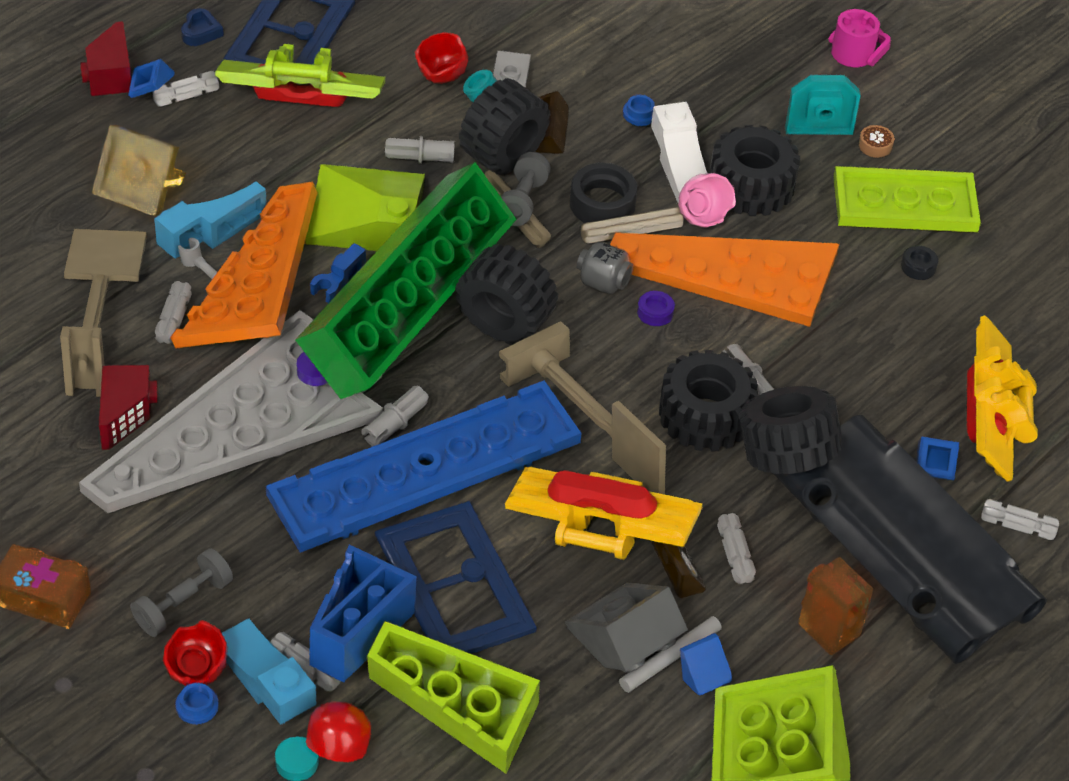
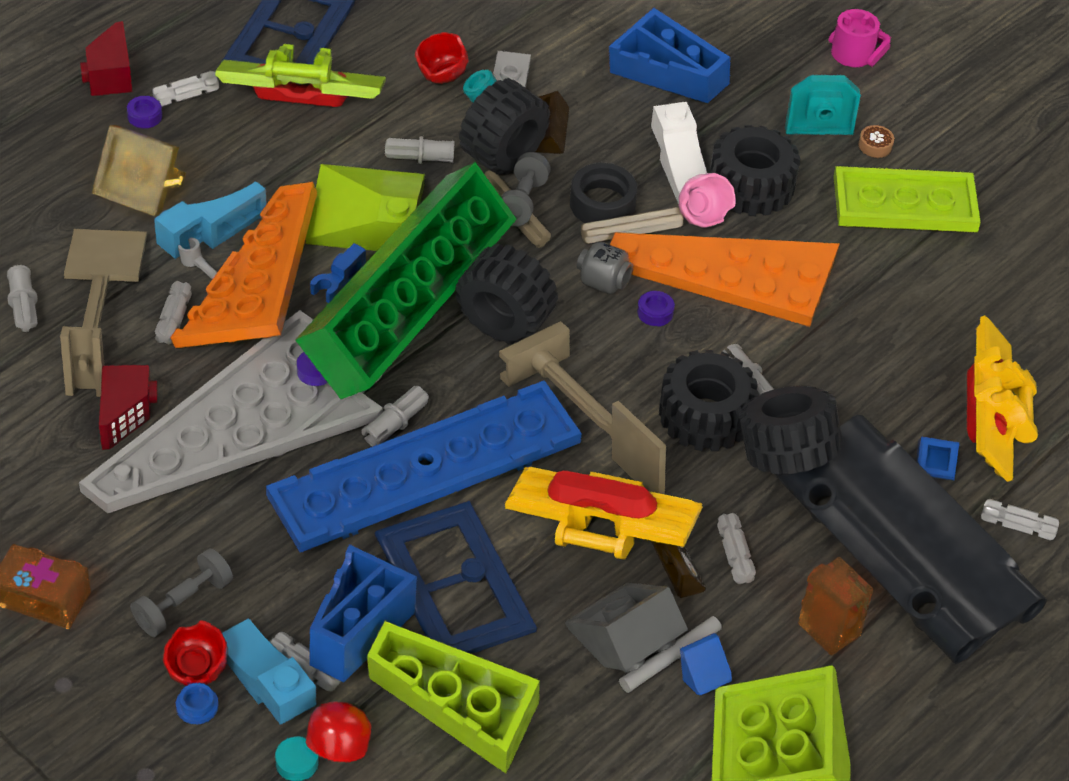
(22, 297): none -> light grey axle
(144, 112): none -> dark purple tile
(149, 77): blue slope -> none
(200, 28): dark blue tile -> none
(639, 110): blue plate -> none
(670, 58): none -> blue wedge
(919, 262): black tile -> none

